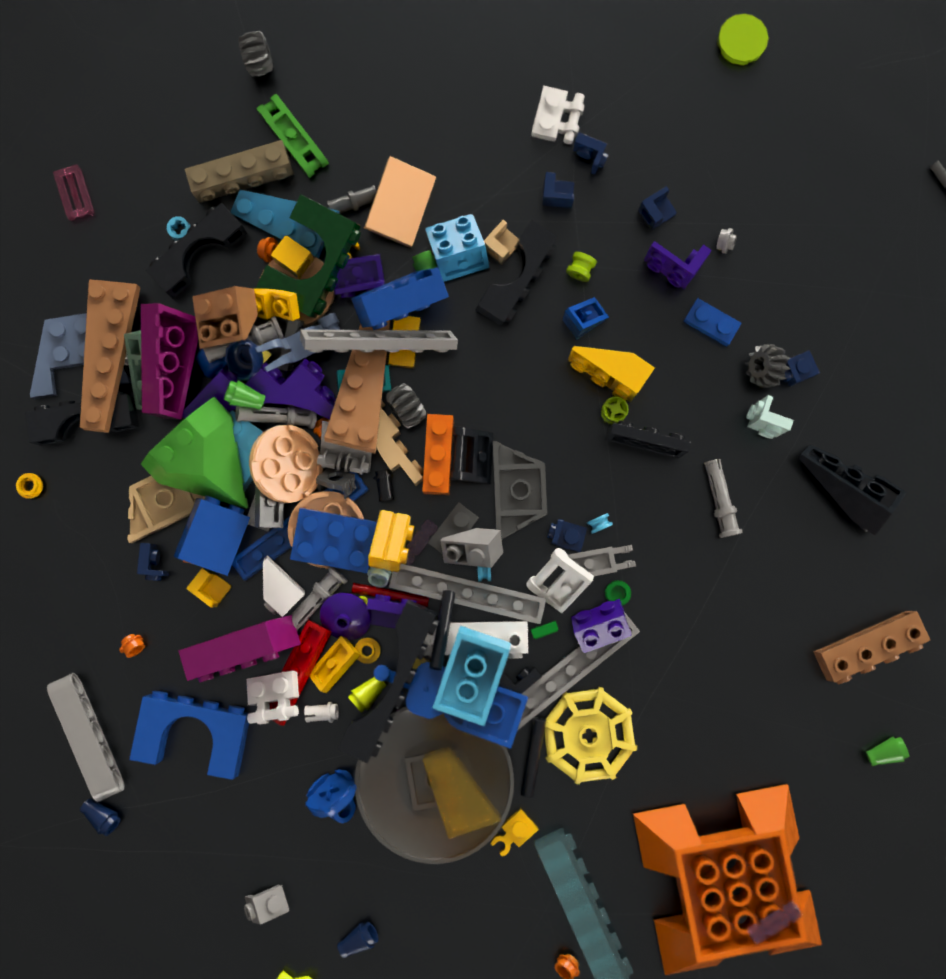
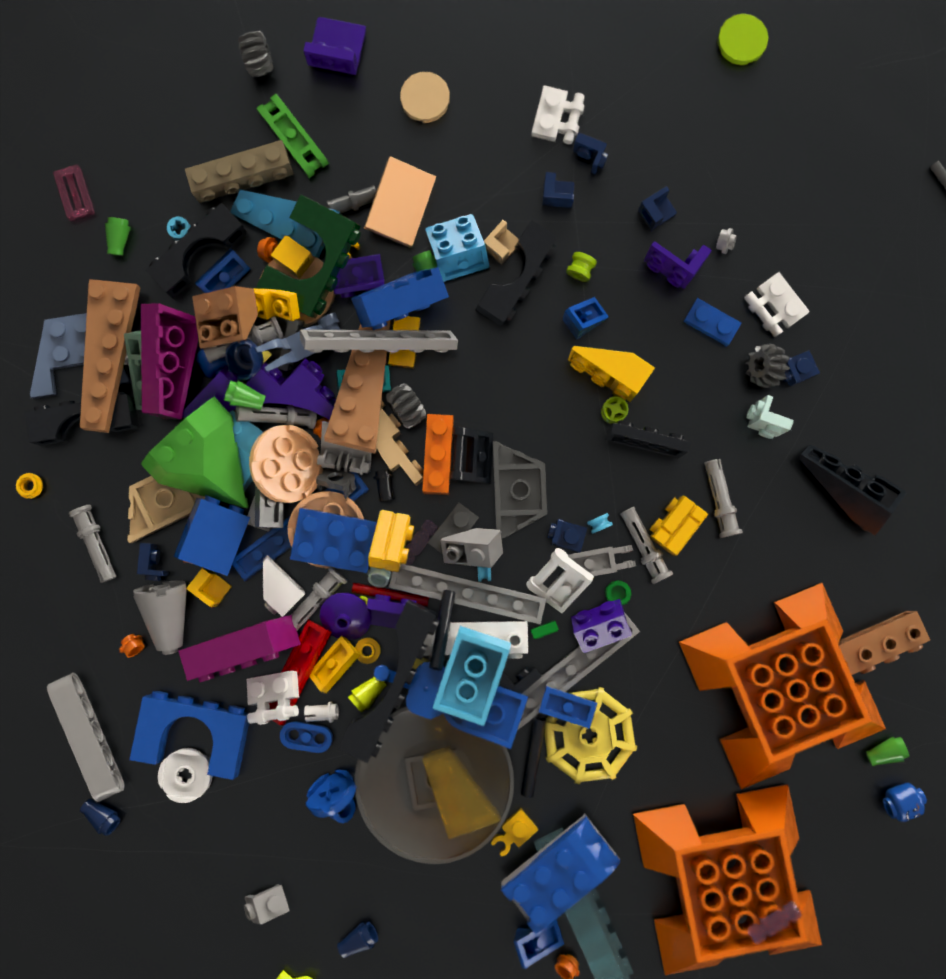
(90, 534): none -> light grey pin
(116, 235): none -> bright green cone
(163, 613): none -> light grey cone
(173, 783): none -> white plate
(223, 273): none -> blue slope
(307, 737): none -> blue plate
(335, 45): none -> dark purple bracket
(425, 97): none -> tan tile
(535, 947): none -> blue slope
(560, 874): none -> blue piece
(567, 707): none -> blue plate
(630, 516): none -> light grey pin
(677, 525): none -> yellow brick
(776, 732): none -> orange slope
(782, 301): none -> white plate
(904, 802): none -> blue head

